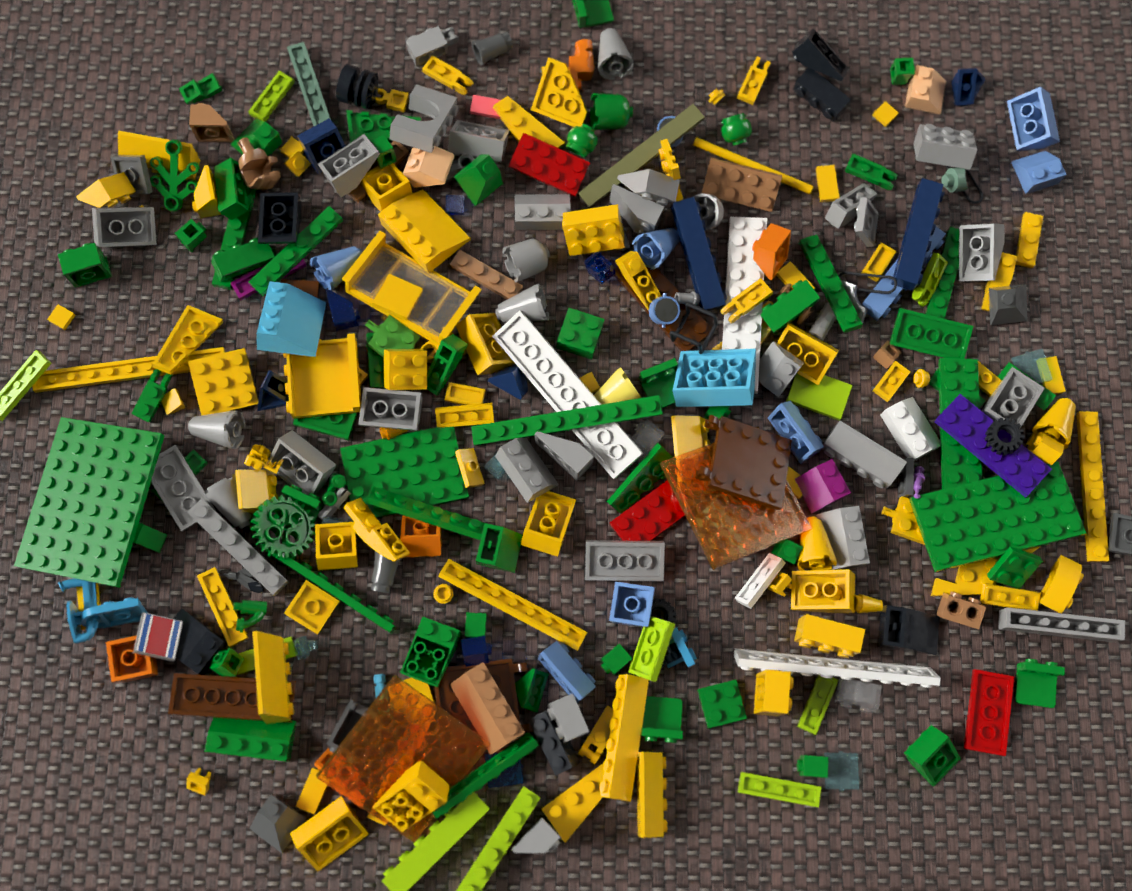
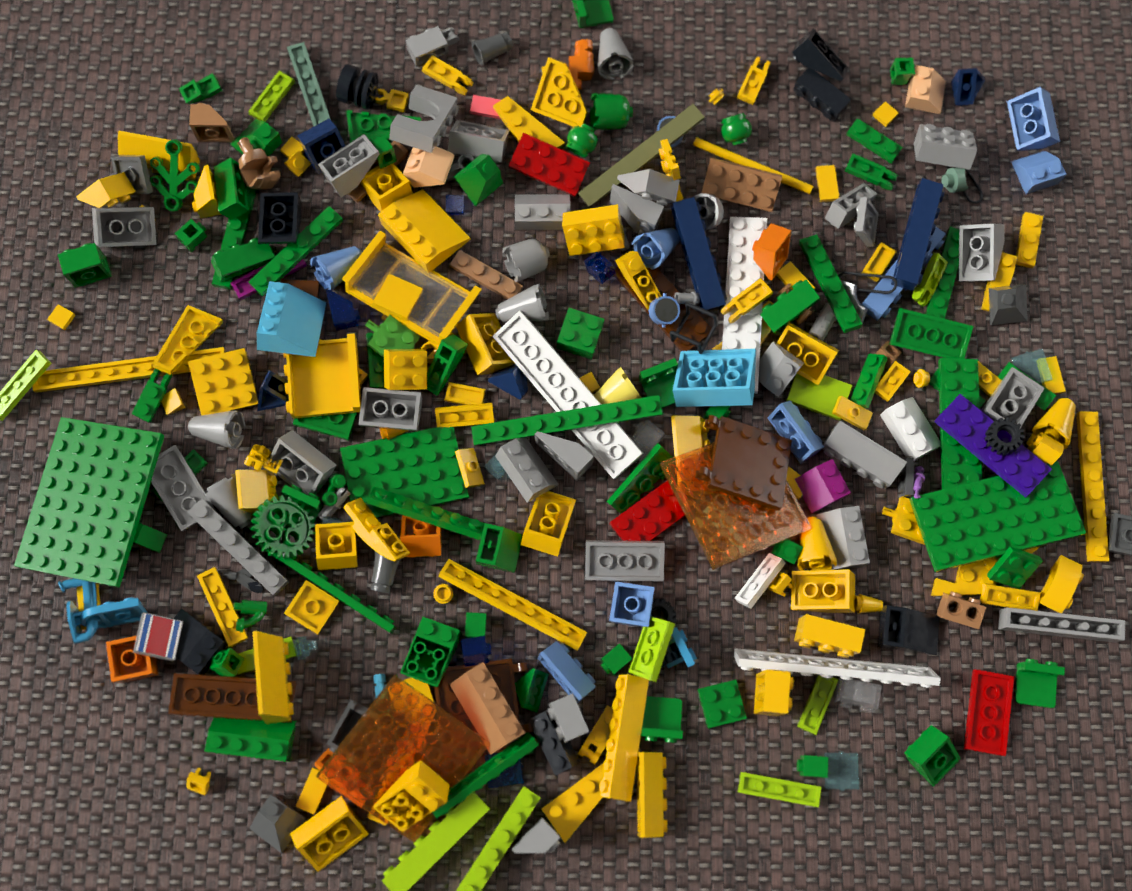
(852, 413): none -> yellow plate
(868, 380): none -> green plate
(874, 140): none -> green plate

